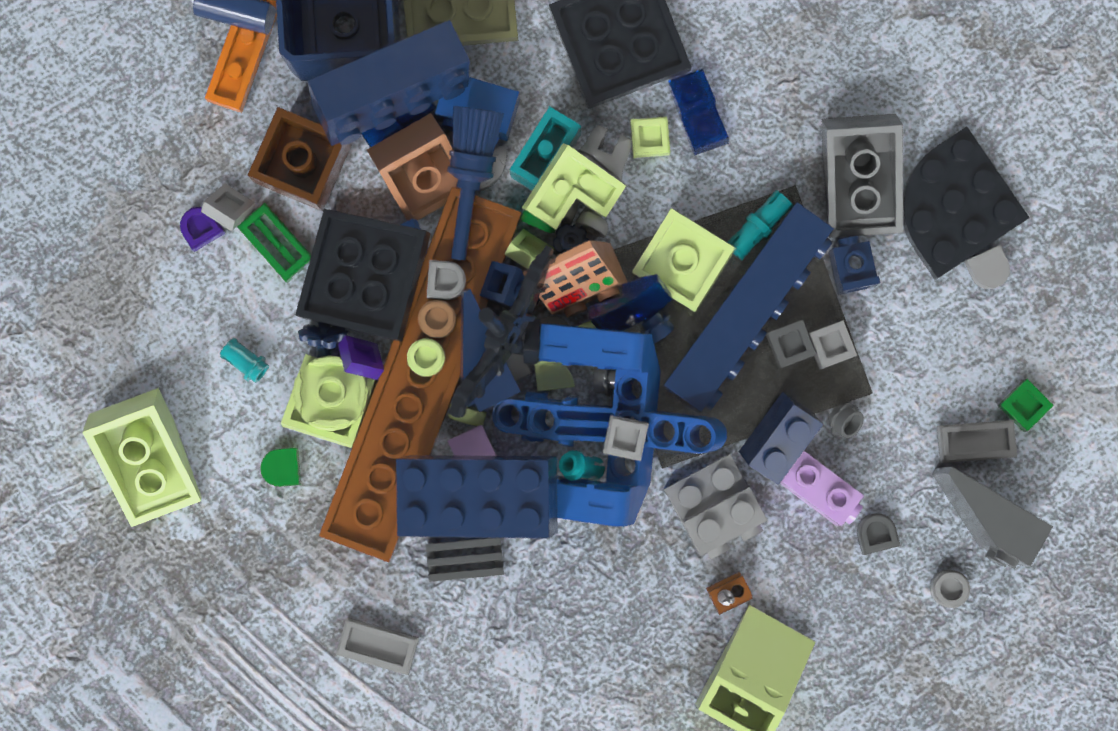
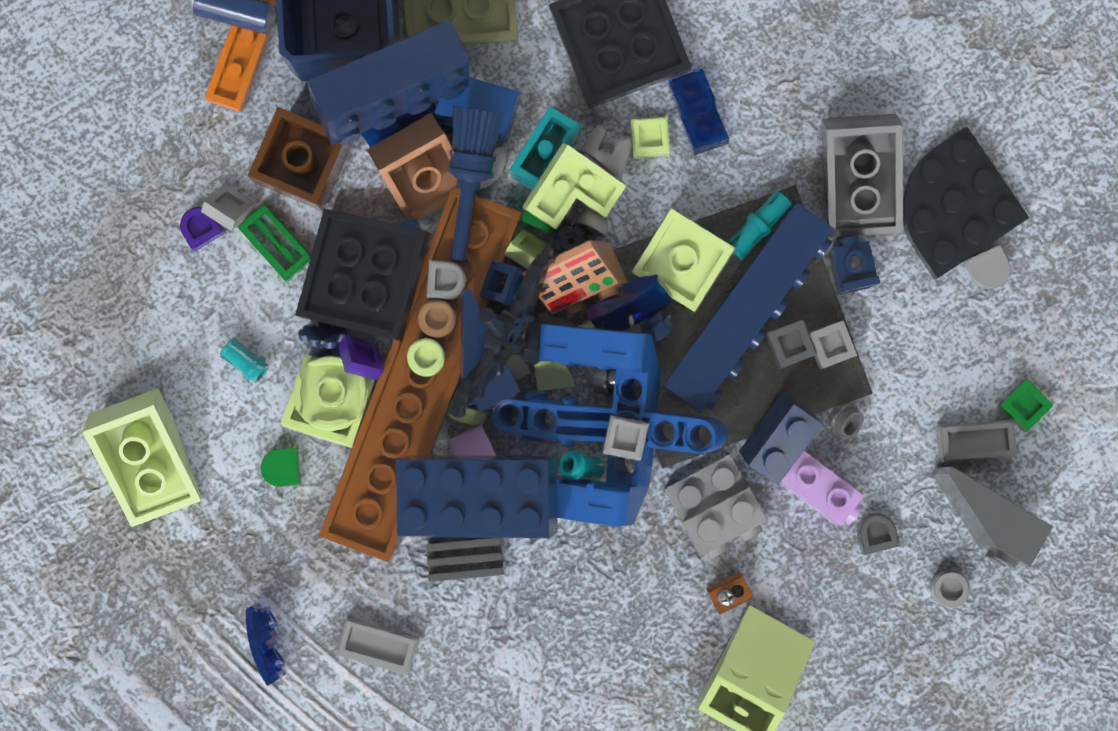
(261, 629): none -> clear blue slope

